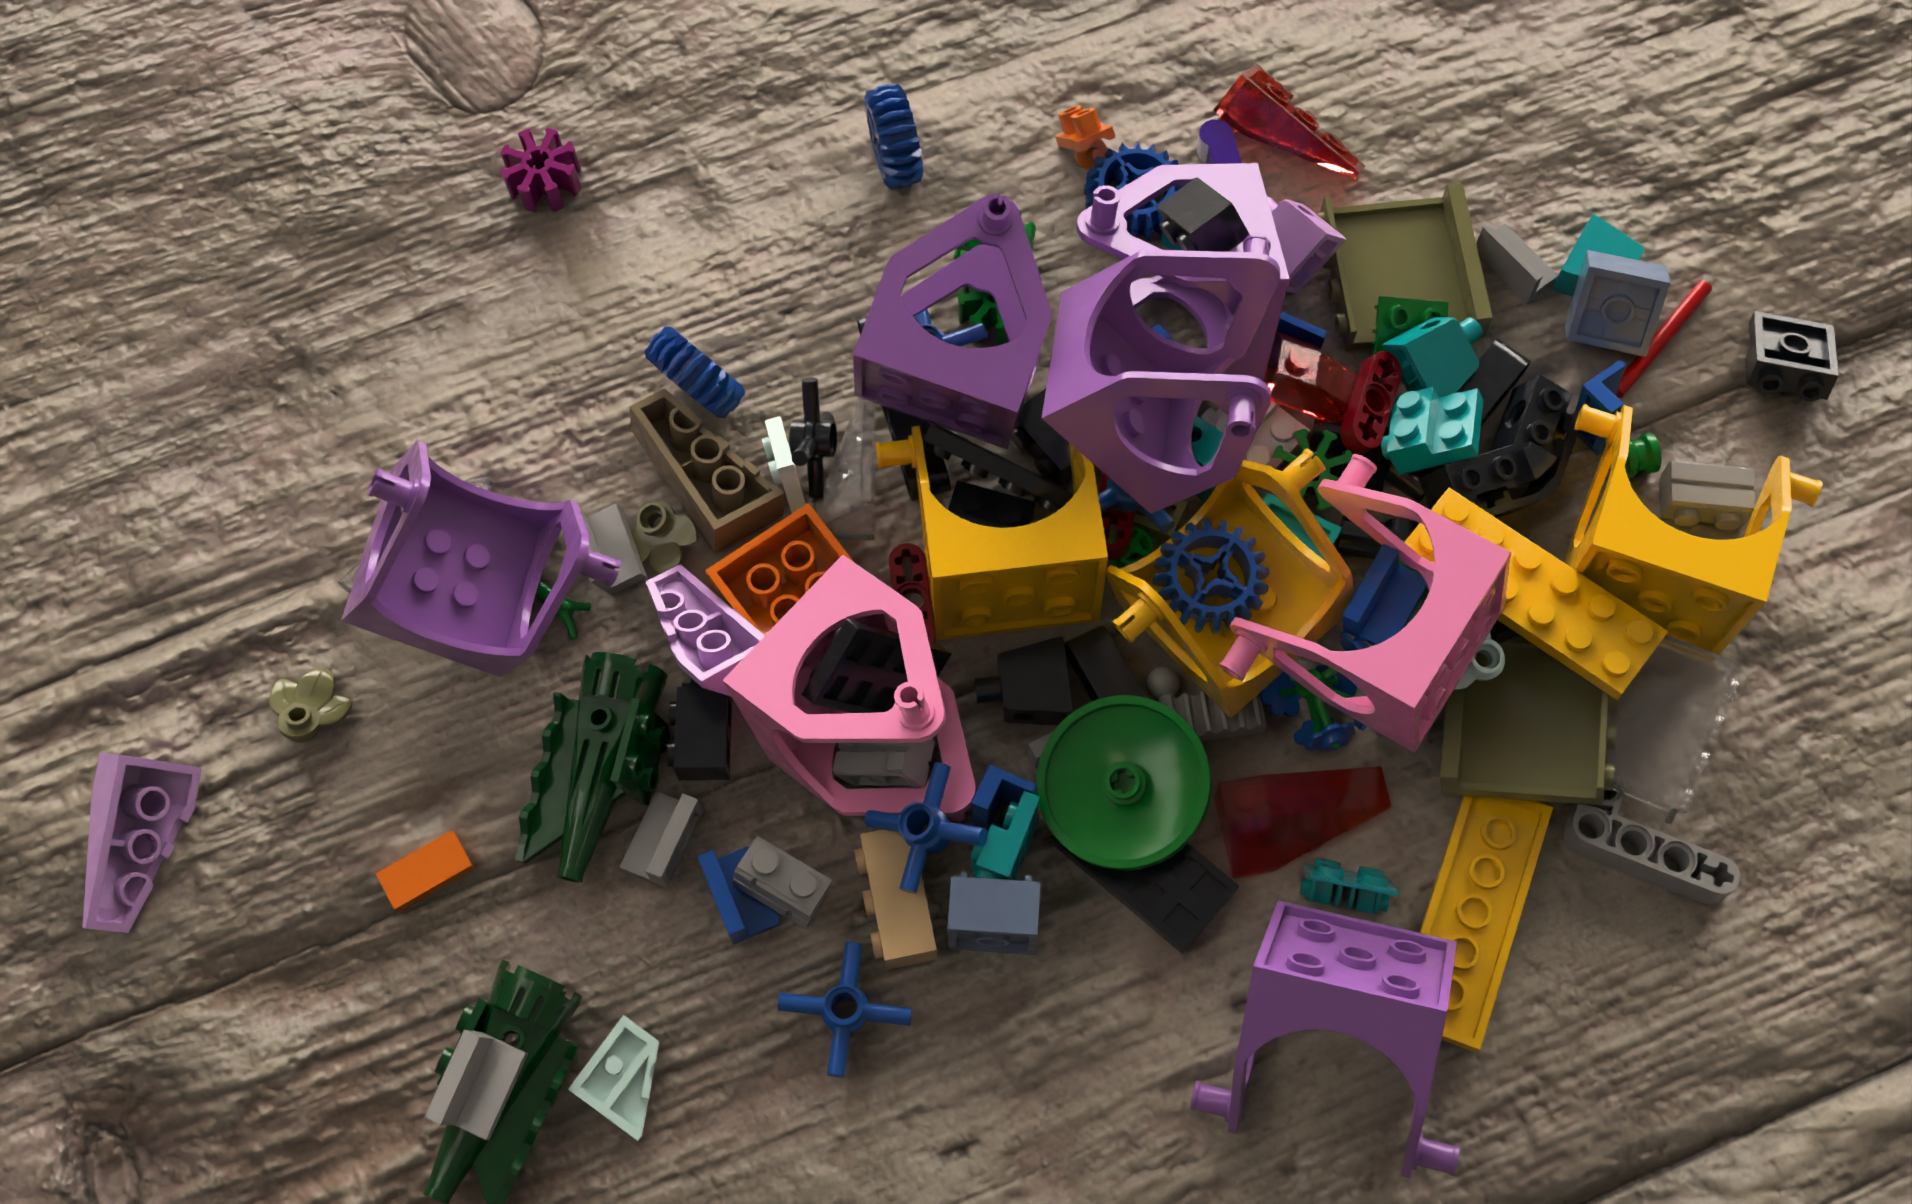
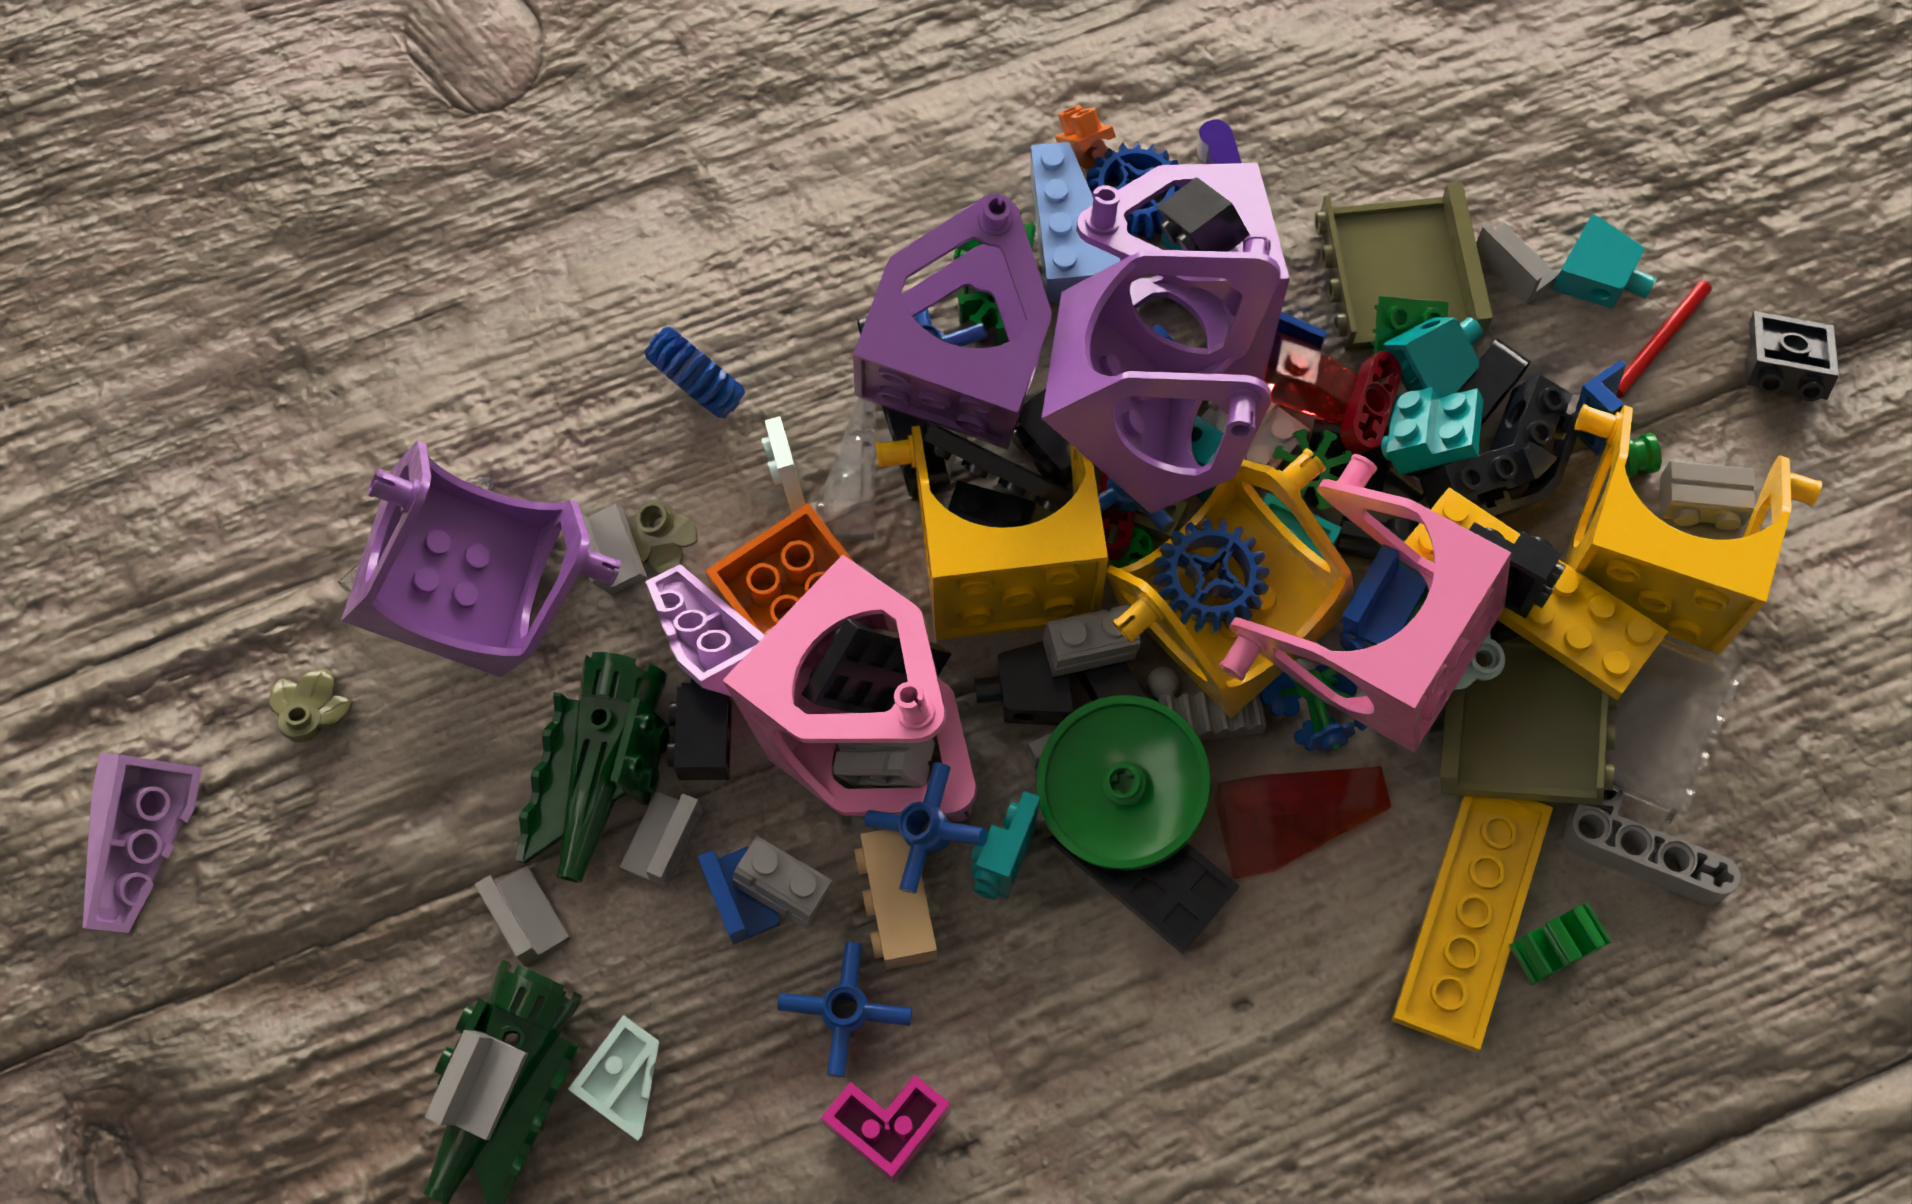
(425, 871): orange tile -> none
(523, 915): none -> light grey panel
(541, 170): magenta gear -> none
(566, 609): green bar -> none
(710, 480): dark tan wedge -> none
(813, 438): black bar -> none
(889, 1136): none -> dark pink brick
(893, 136): blue gear -> none
(919, 574): dark red beam -> none
(993, 915): sand blue container -> none
(996, 789): blue panel -> none
(1059, 199): none -> light blue wedge
(1087, 642): none -> light grey brick
(1262, 111): clear red wedge -> none
(1304, 241): lavender torso -> none
(1354, 981): medium lavender piece -> none
(1368, 881): teal hinge -> none
(1532, 569): none -> black plate
(1559, 943): none -> green gear
(1617, 303): sand blue container -> none

